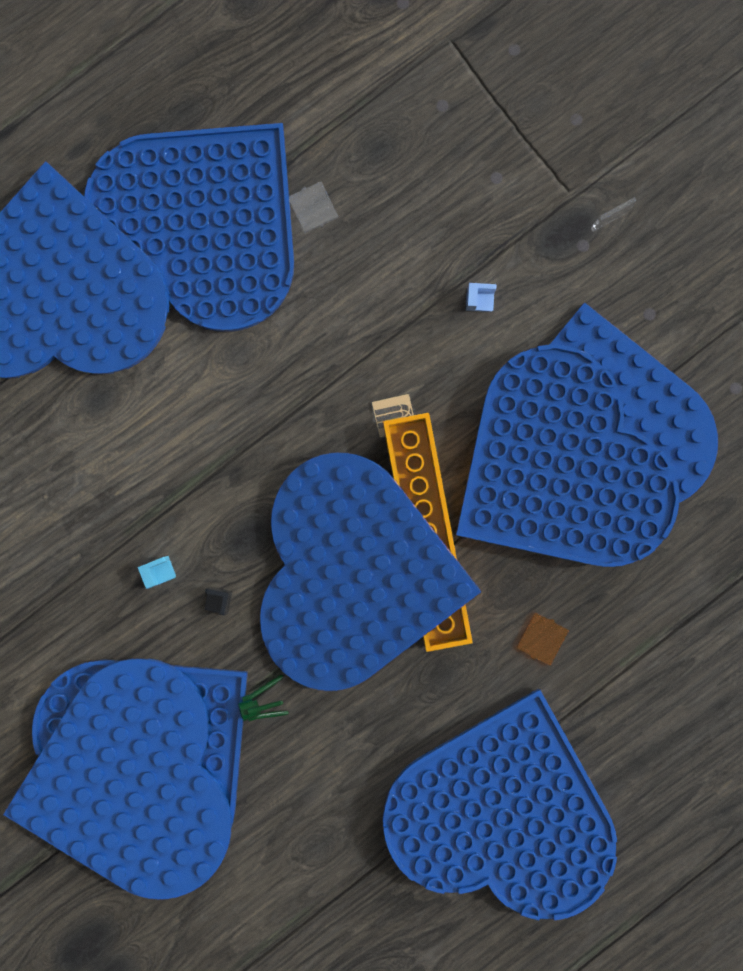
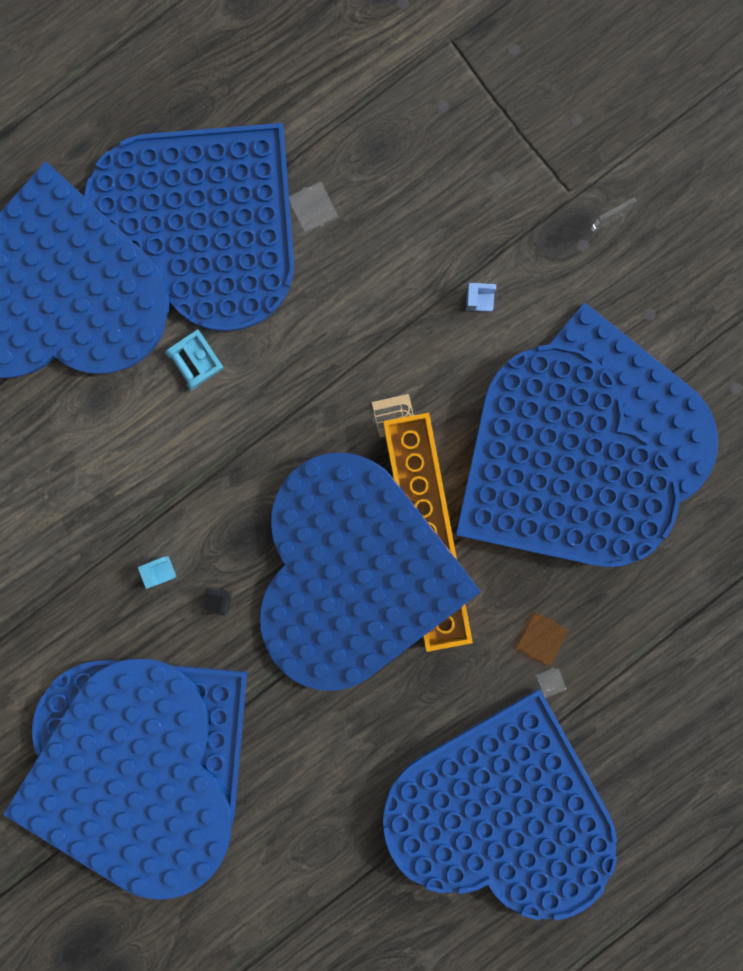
(200, 355): none -> medium azure plate
(251, 710): dark green plant -> none
(551, 682): none -> clear tile

